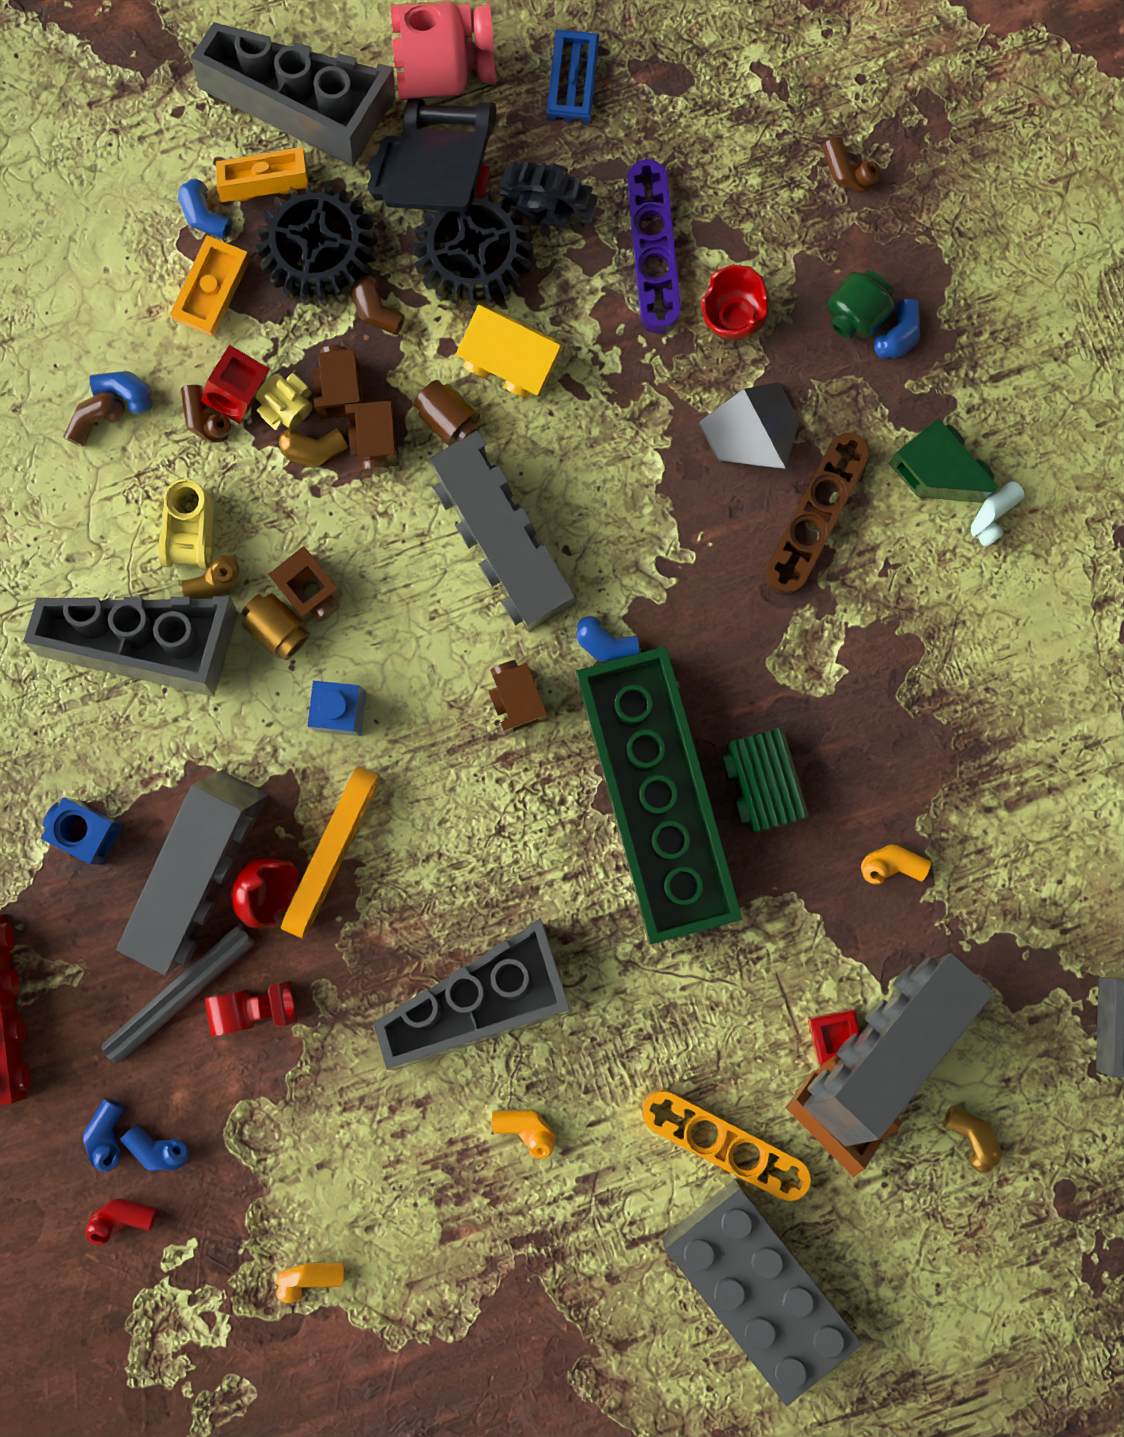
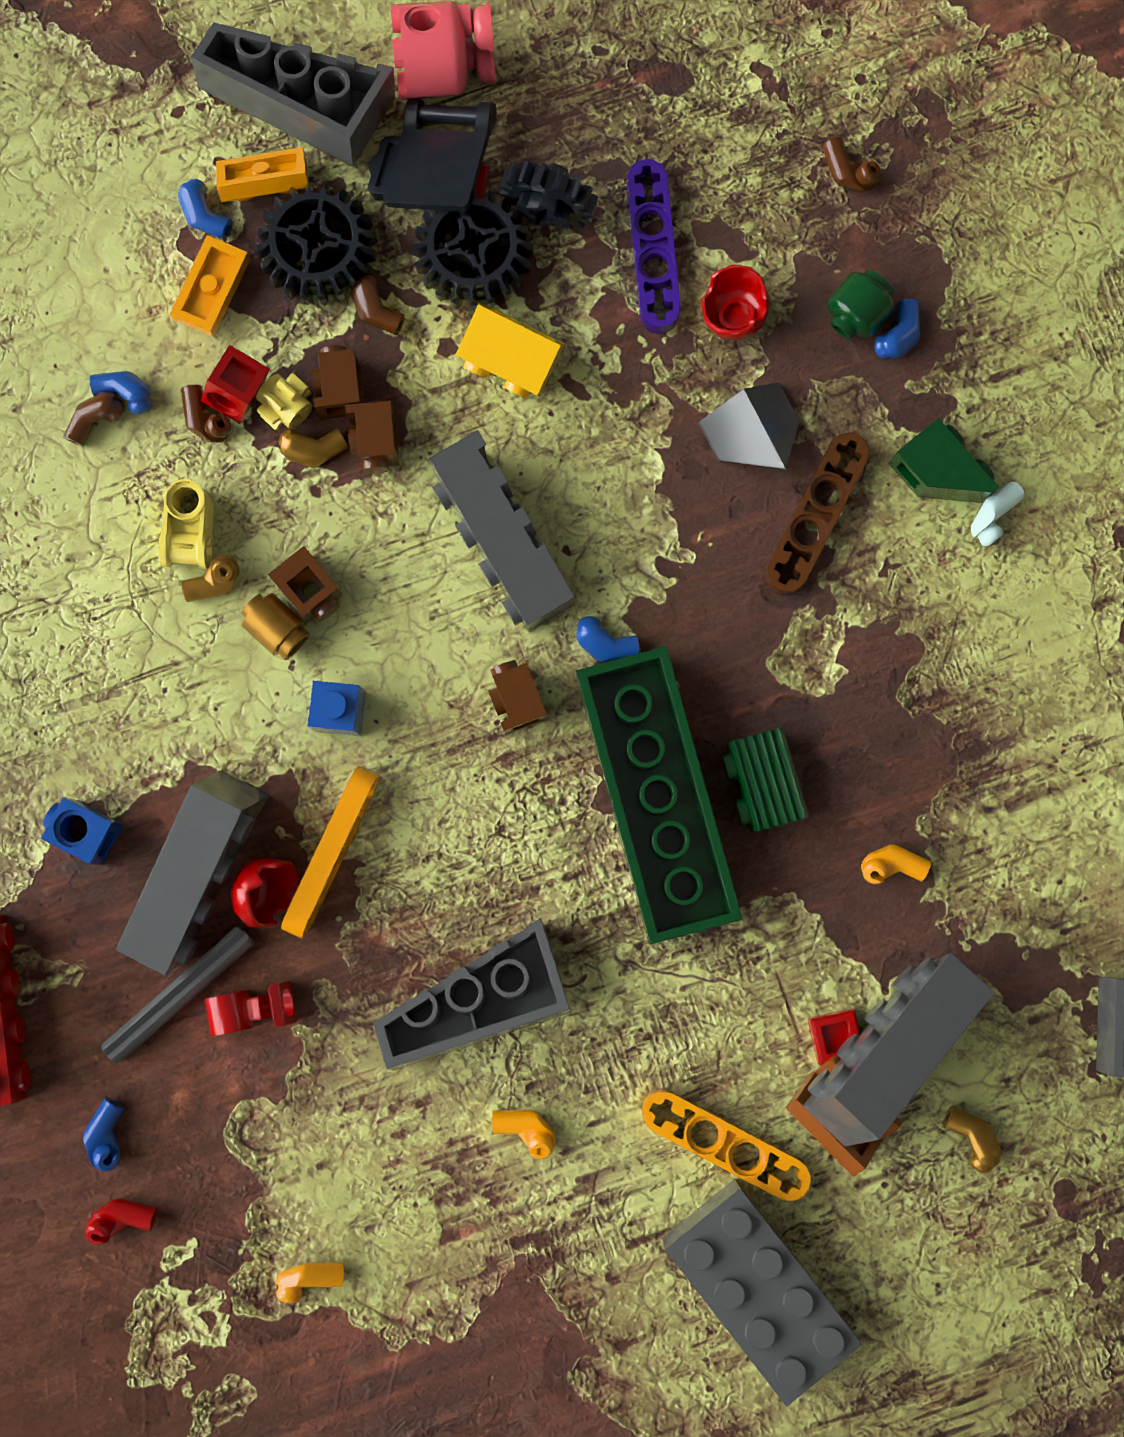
(156, 641): dark grey wedge -> none
(156, 1155): blue arm -> none
(446, 412): reddish brown brick -> none
(569, 110): blue tile -> none

